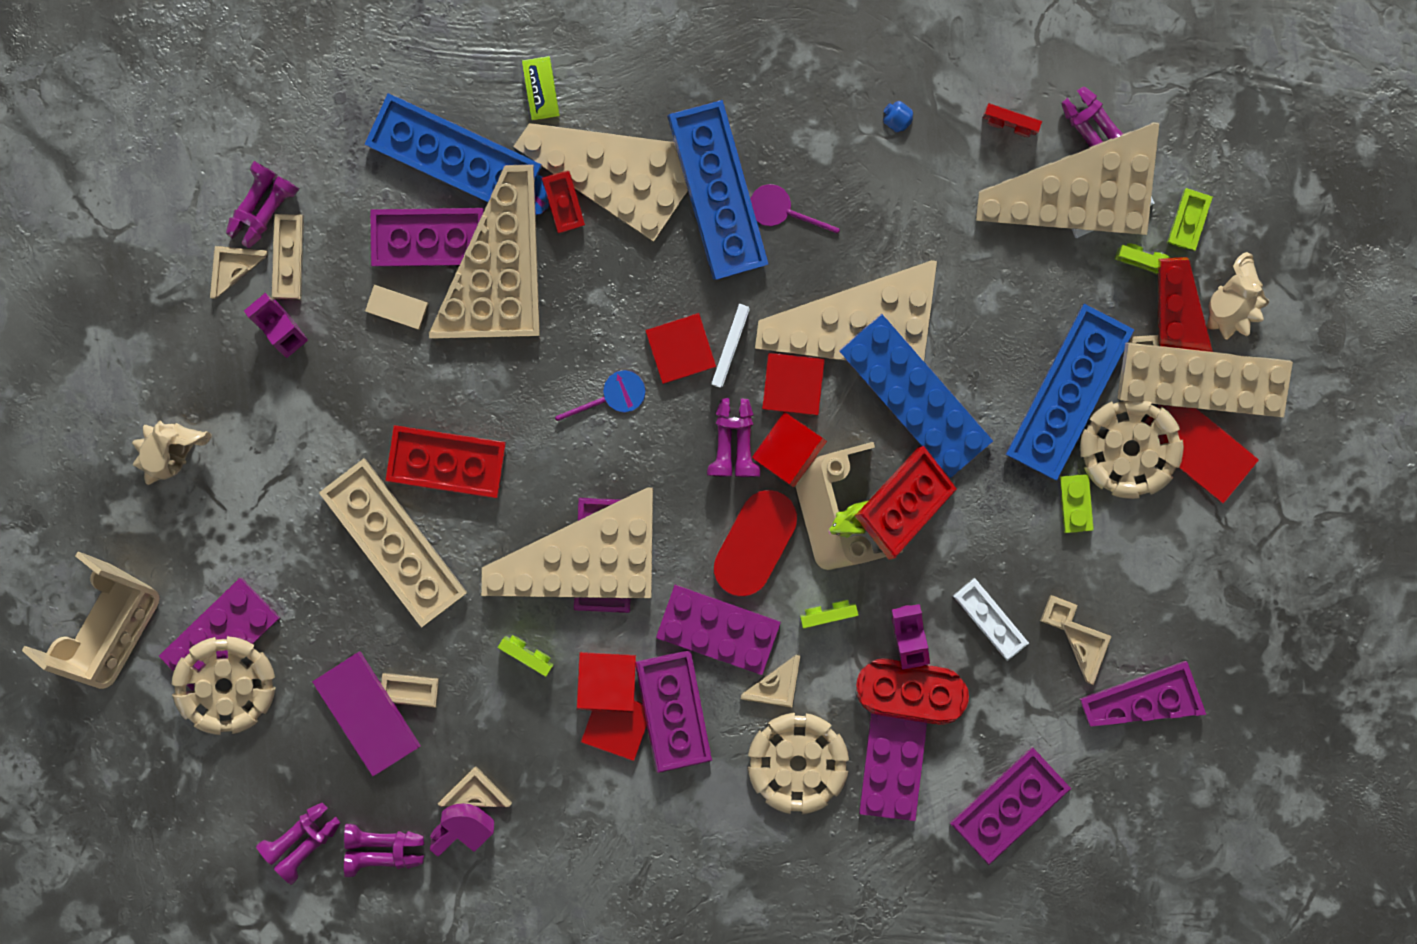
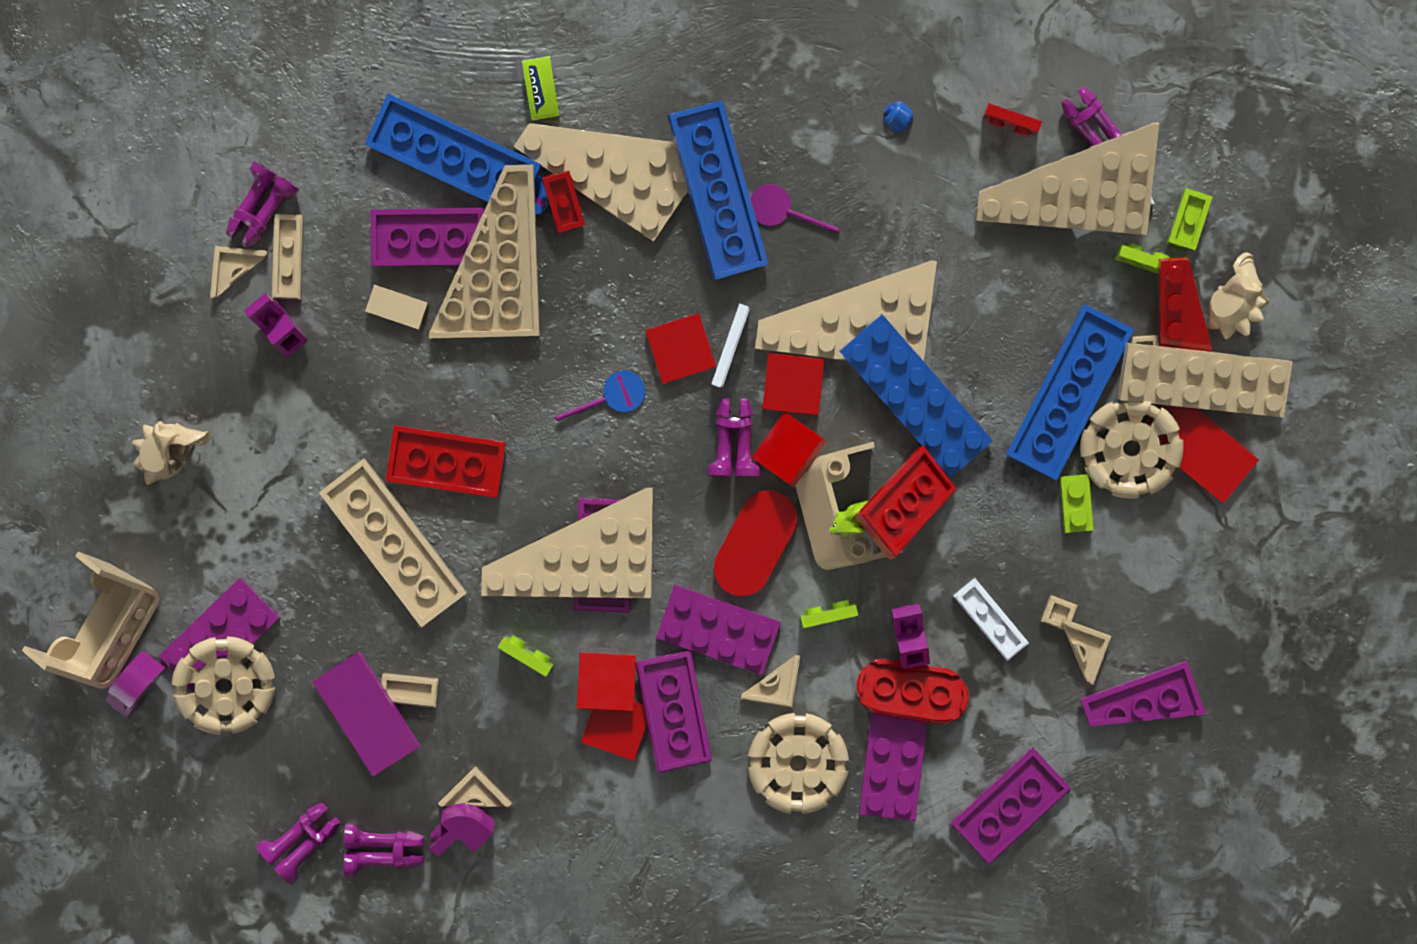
(134, 683): none -> magenta brick

